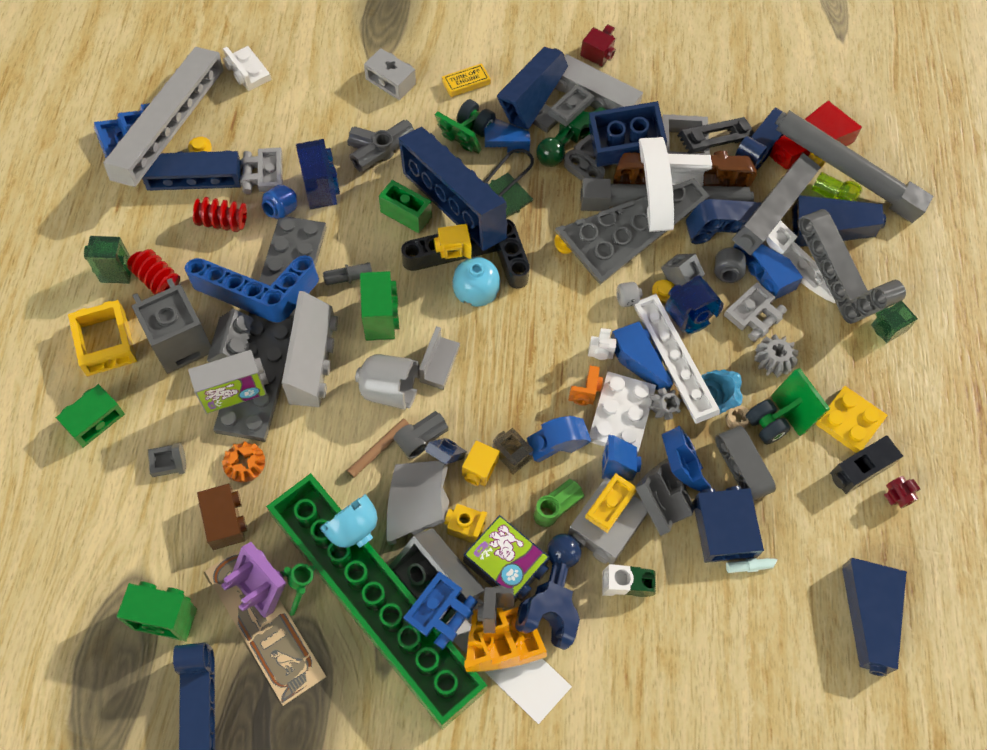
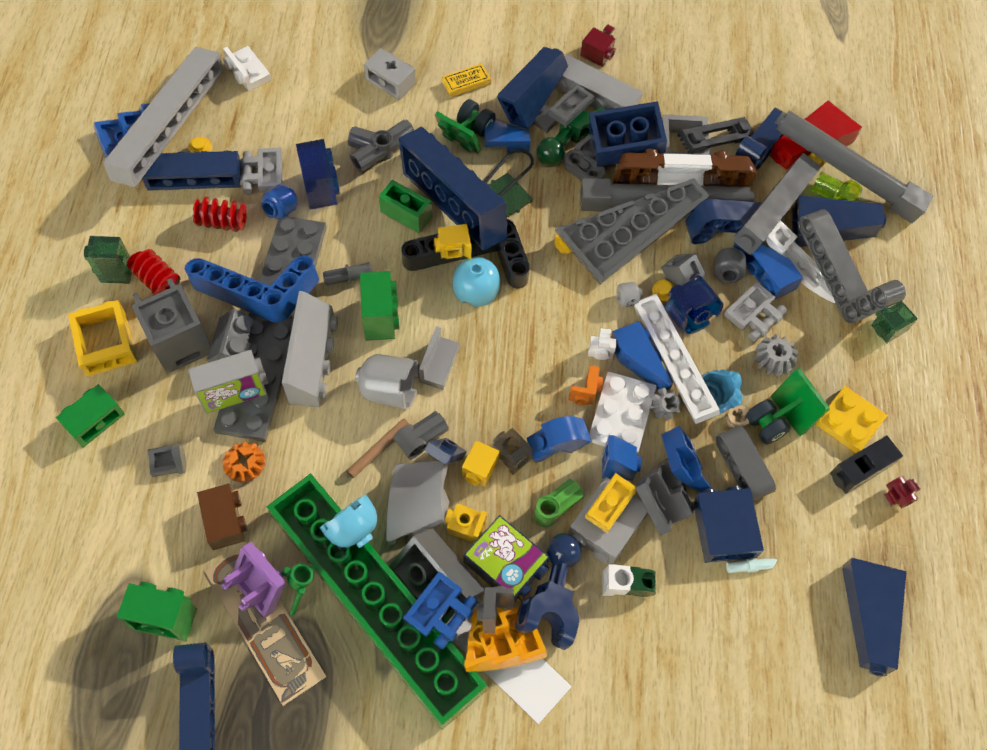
(658, 184): white slope -> none

